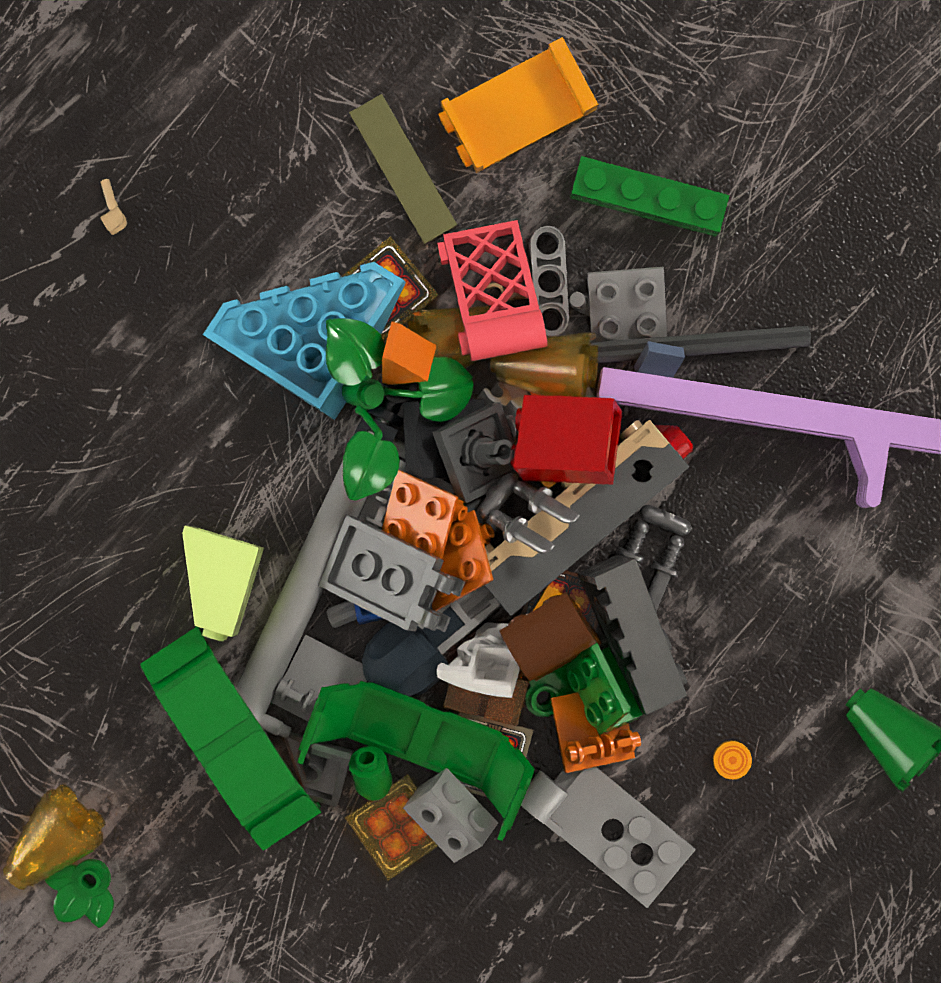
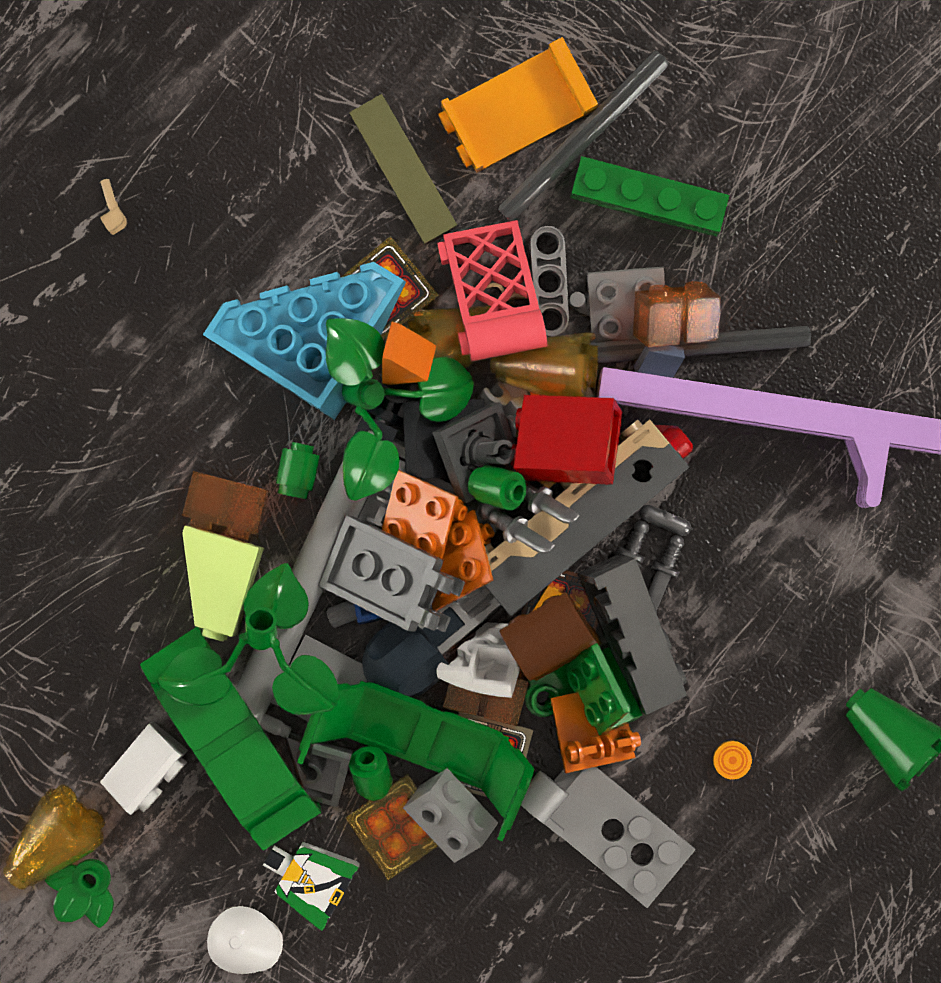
(143, 767): none -> white slope
(225, 504): none -> clear orange piece
(244, 941): none -> white hat
(271, 603): none -> green plant
(297, 470): none -> green brick
(312, 880): none -> torso
(497, 487): none -> green brick
(583, 136): none -> dark grey axle
(667, 311): none -> clear orange piece

